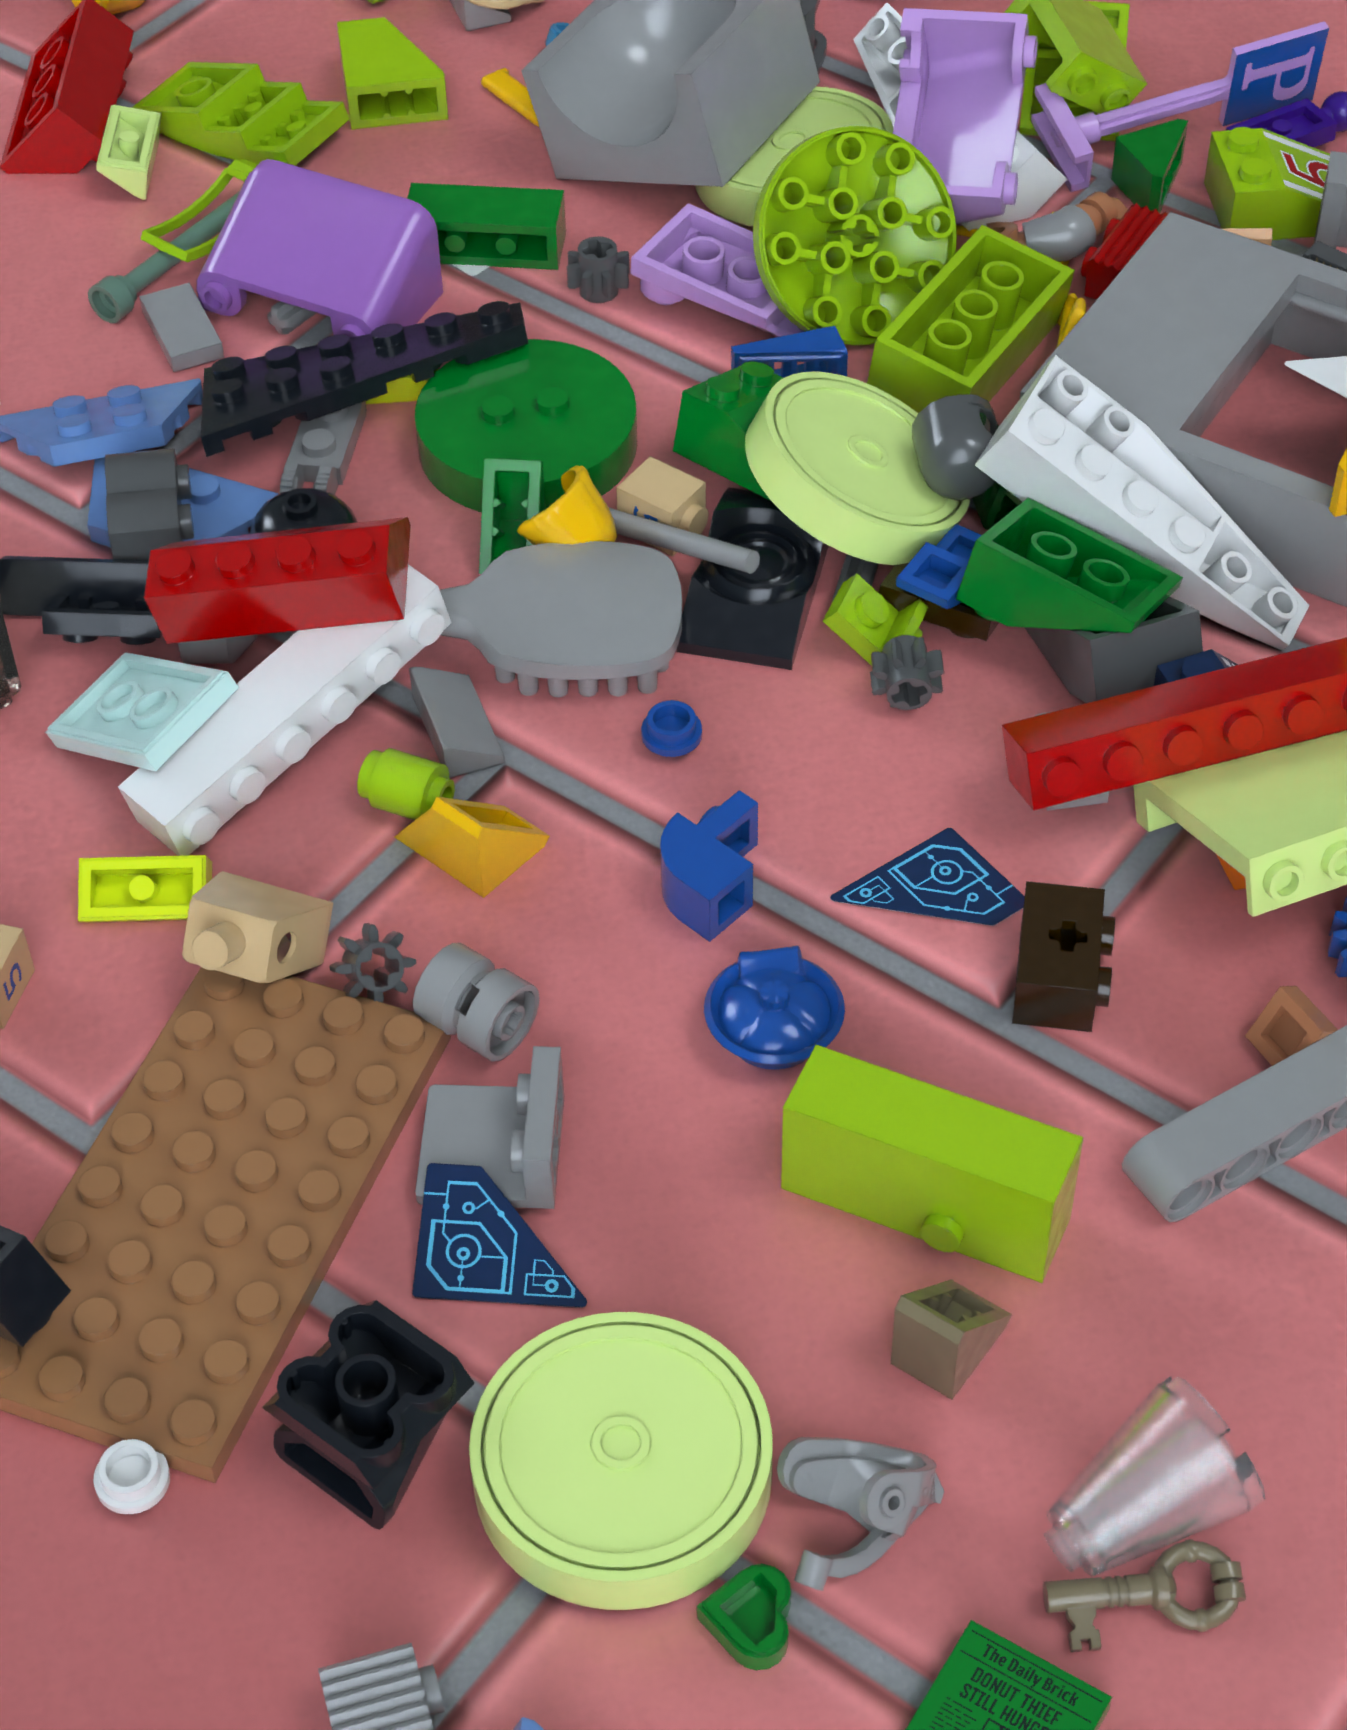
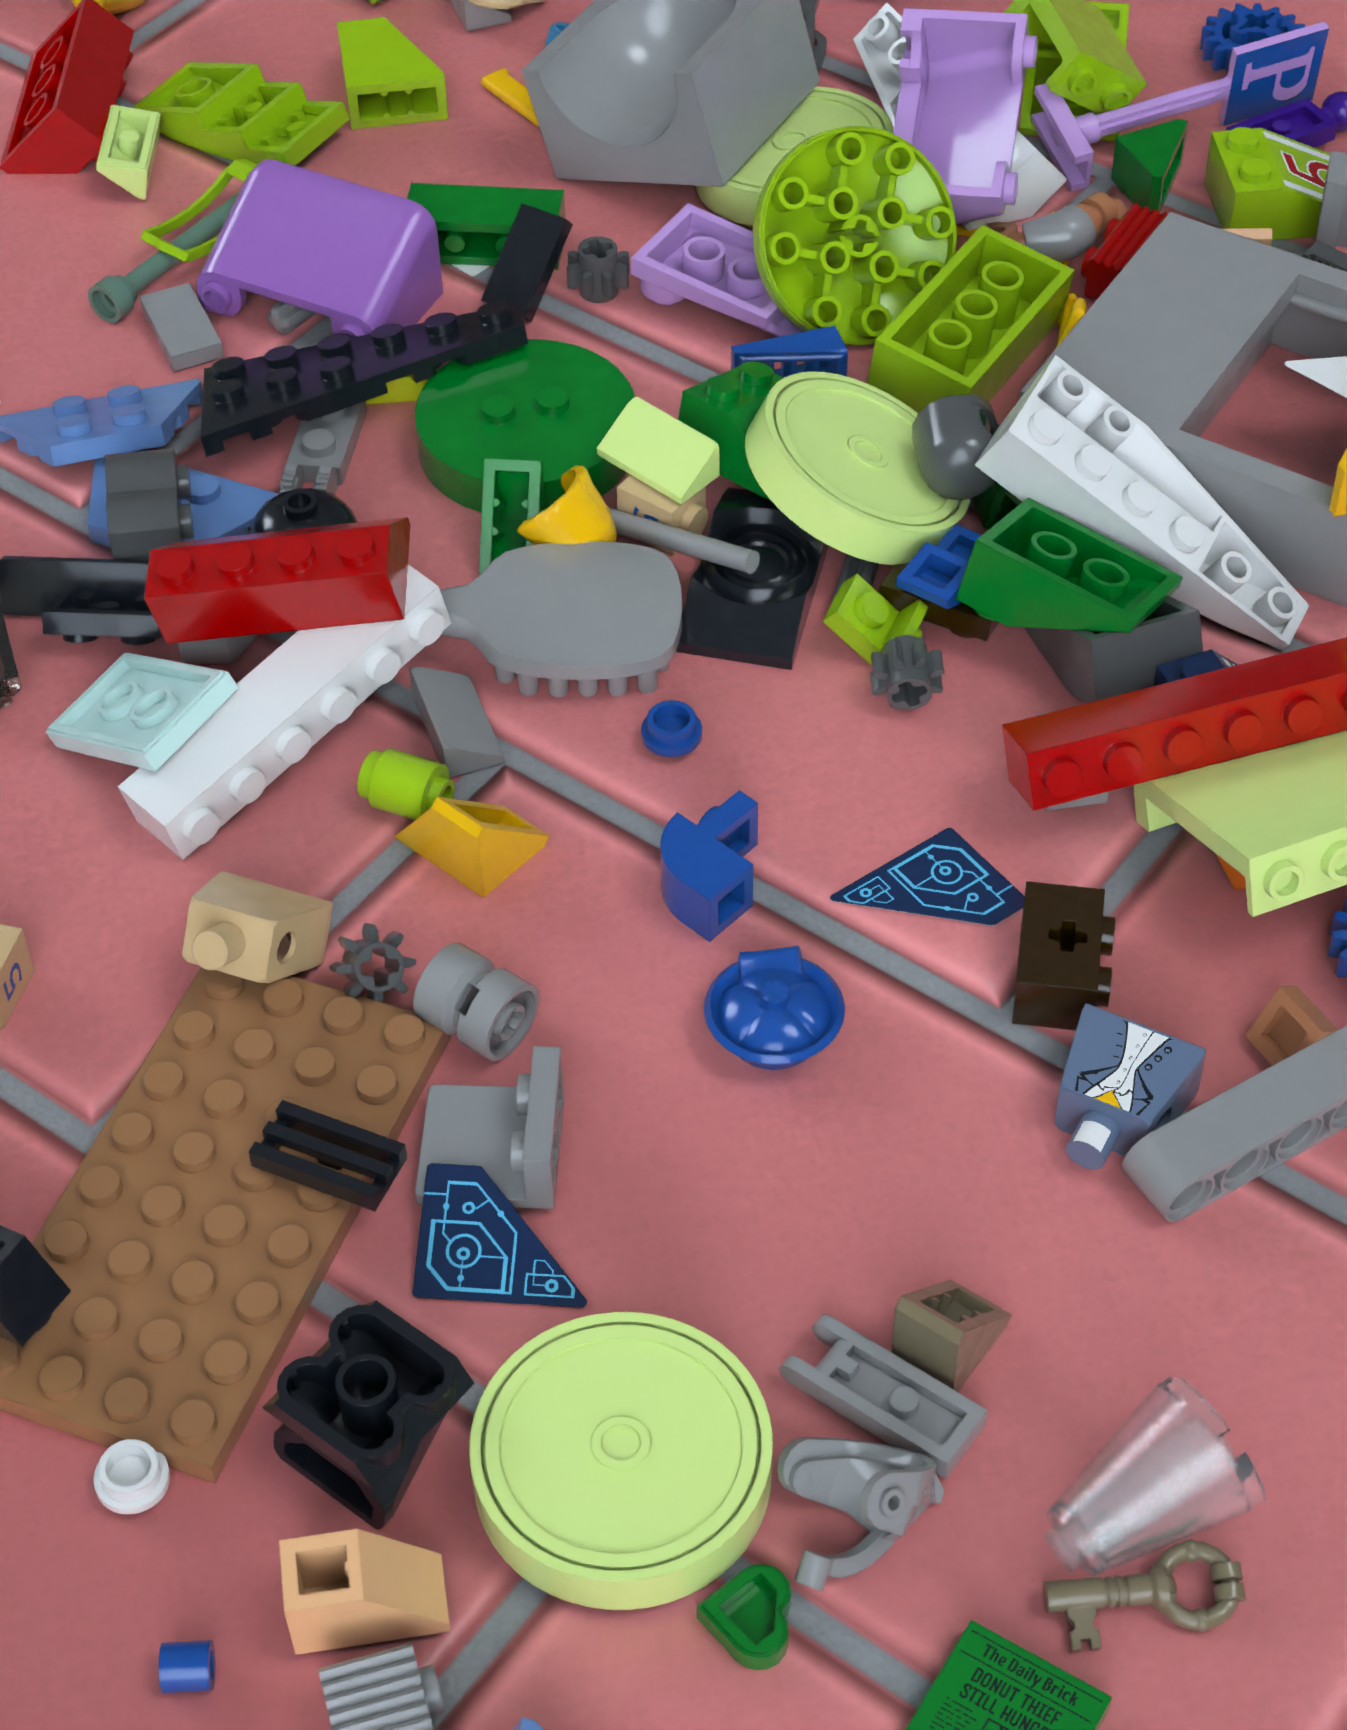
(139, 887): neon yellow slope -> none
(187, 1666): none -> blue piece
(335, 1146): none -> black tile
(359, 1590): none -> light nougat slope
(528, 259): none -> black tile
(661, 451): none -> yellowish green slope
(887, 1396): none -> light grey hinge
(929, 1162): lime brick -> none
(1122, 1085): none -> sand blue torso
(1240, 28): none -> blue gear

